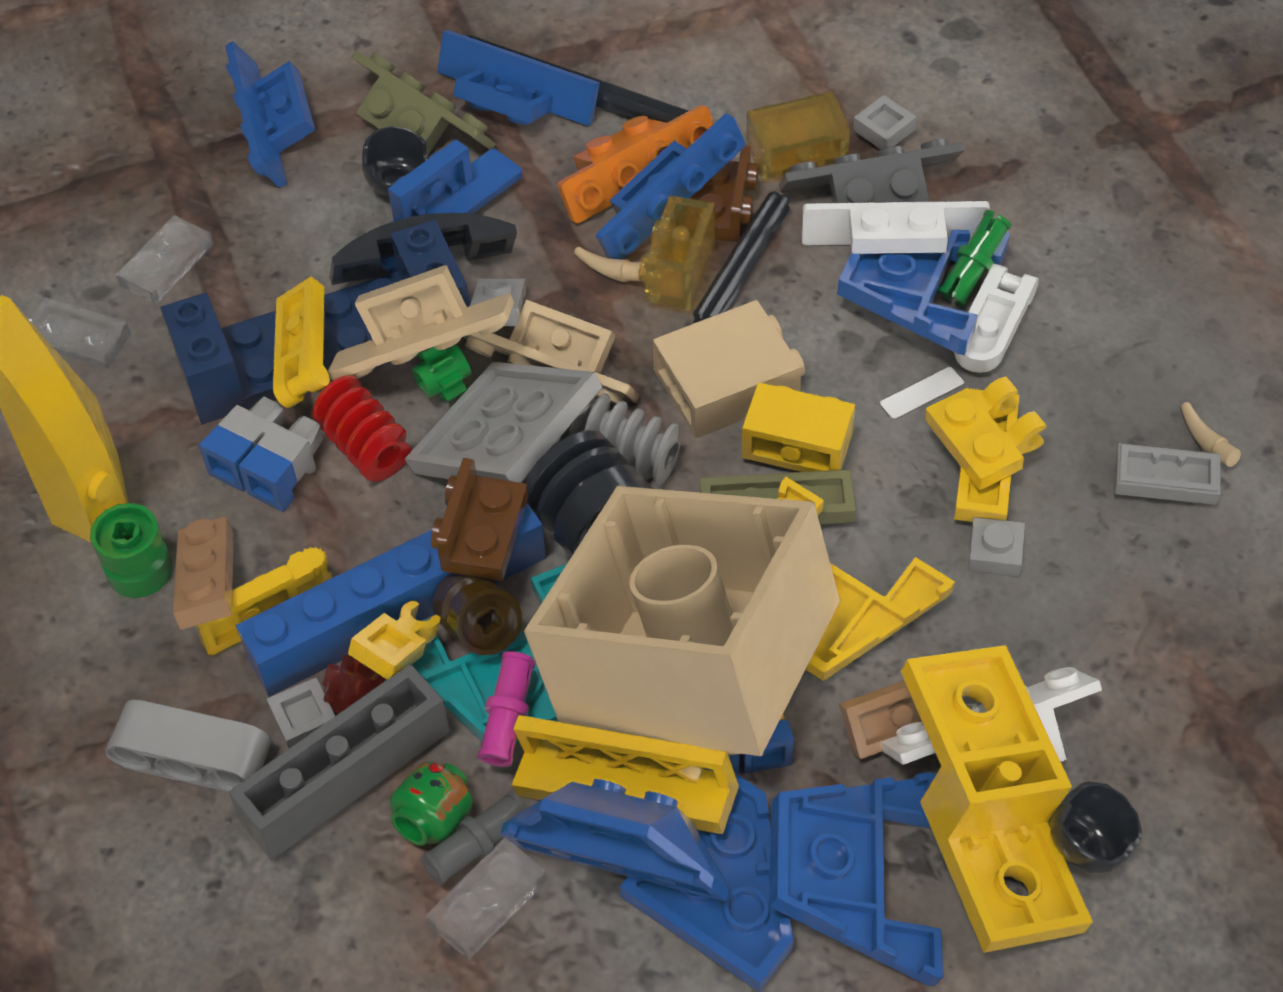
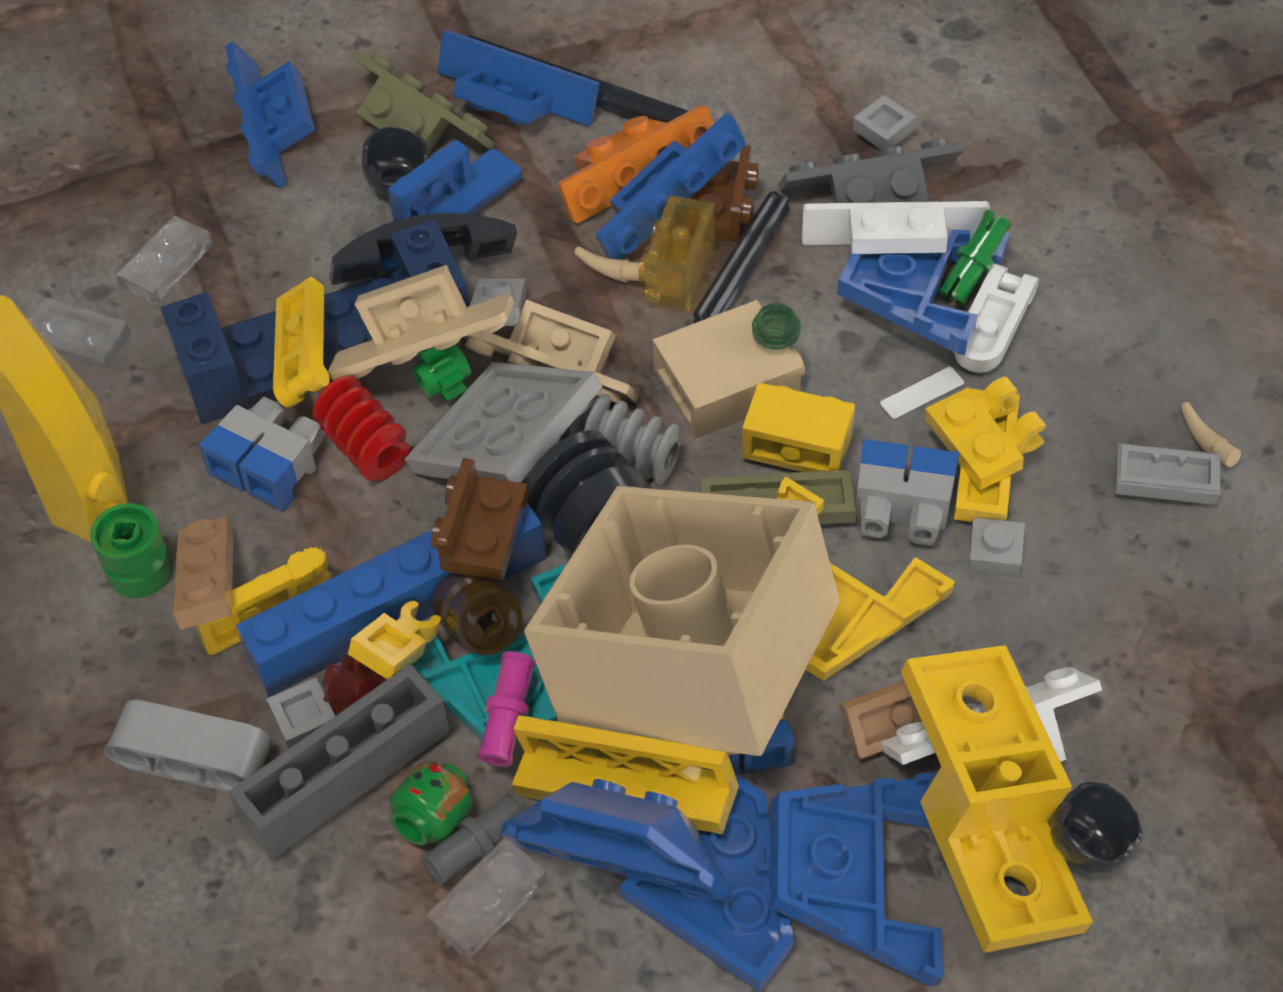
(777, 317): none -> clear green plate
(797, 133): clear yellow brick -> none
(918, 503): none -> light grey hips

